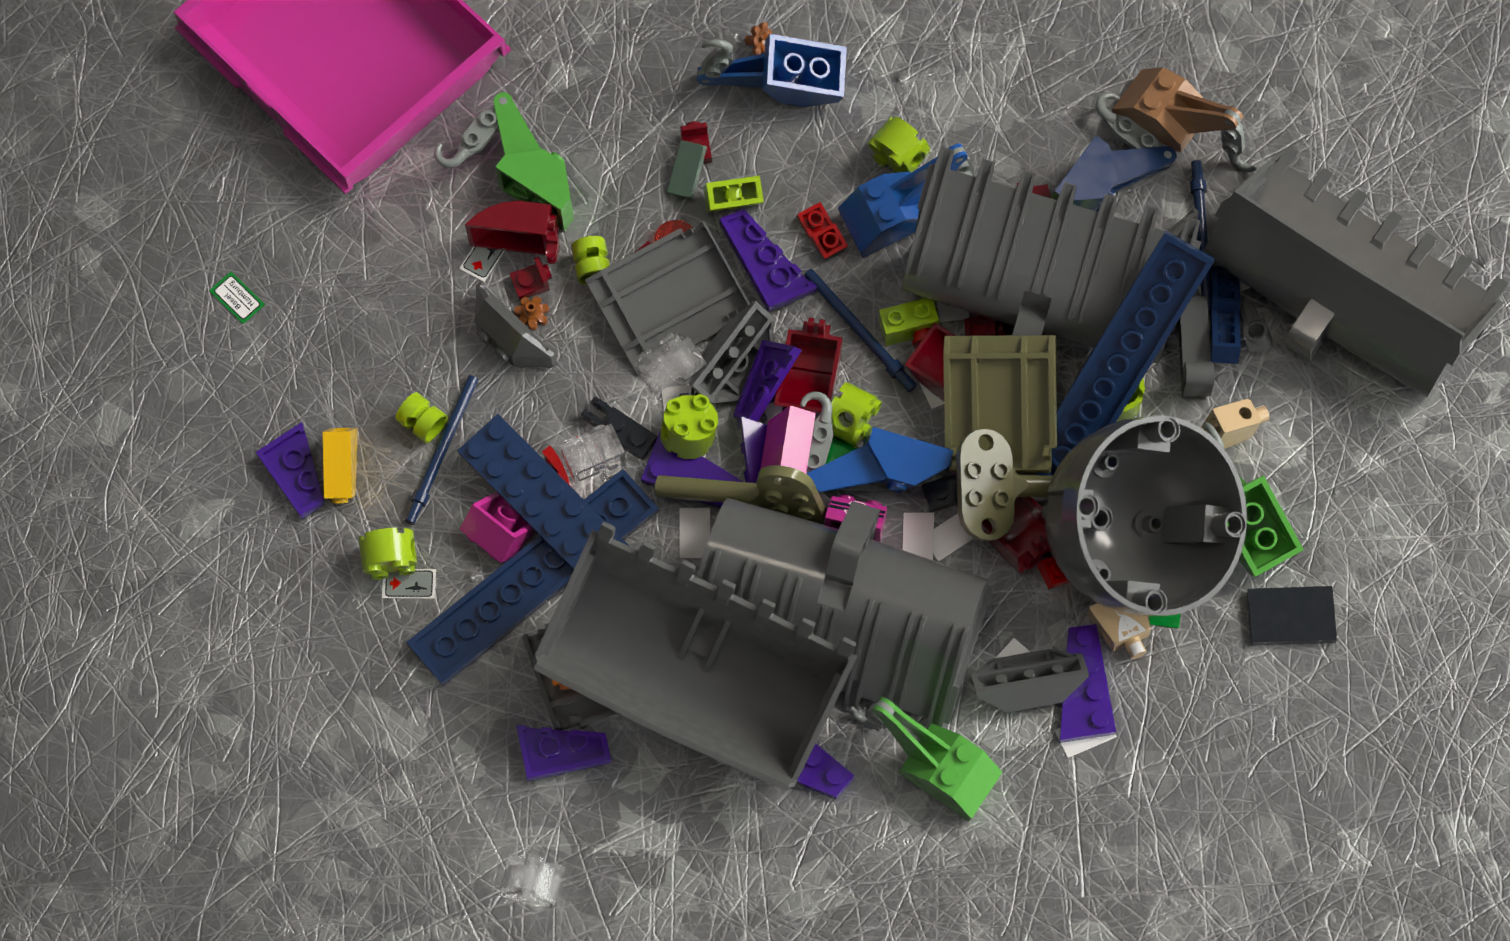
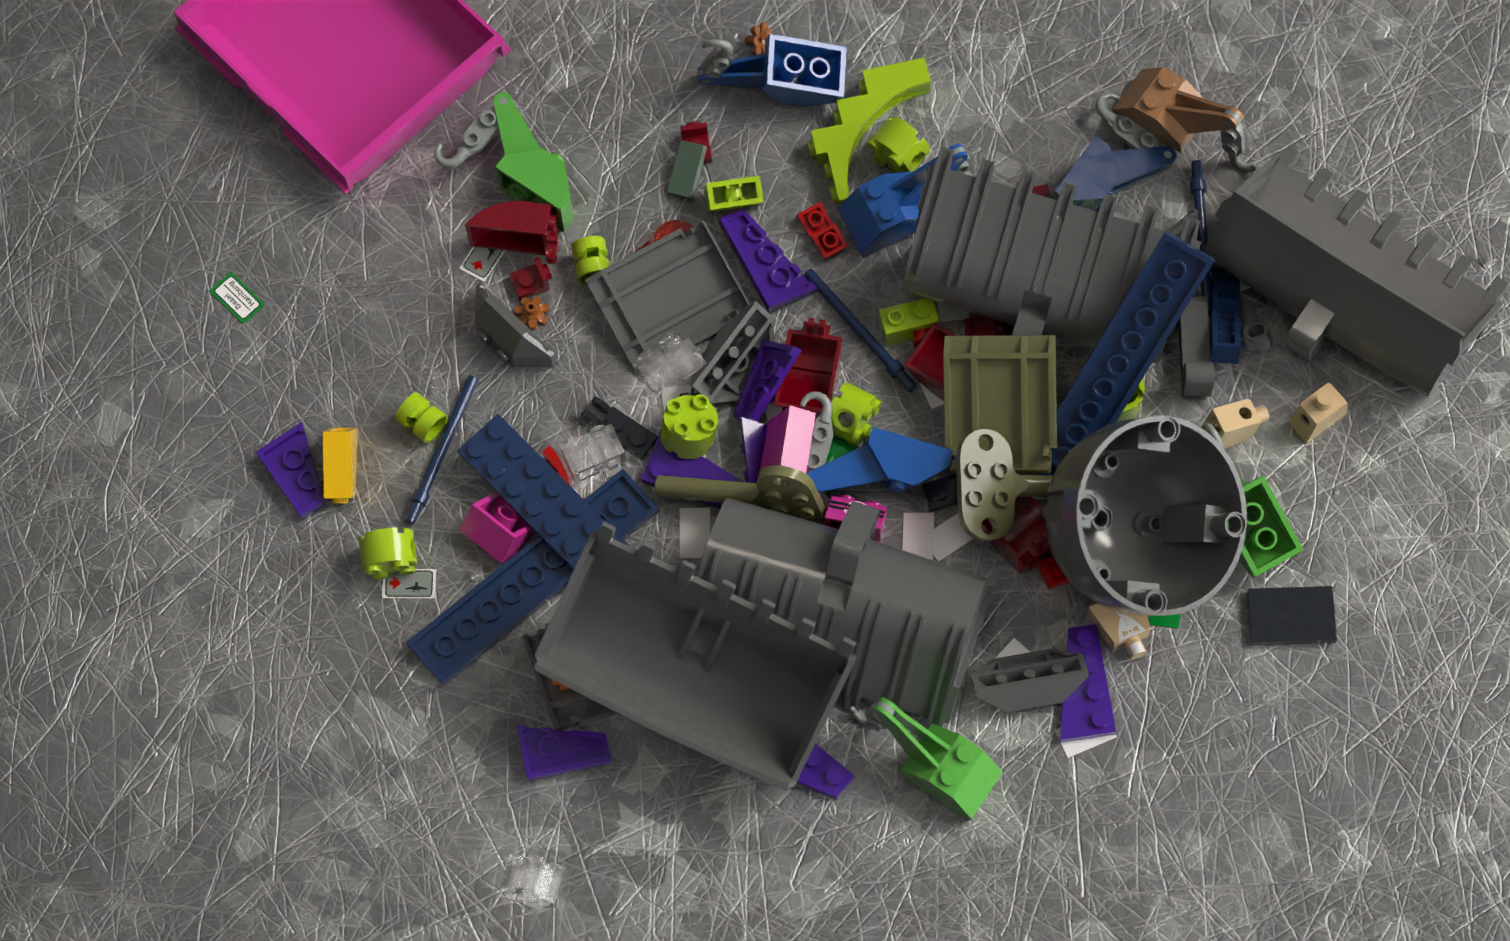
(879, 92): none -> lime arch
(1321, 409): none -> tan torso

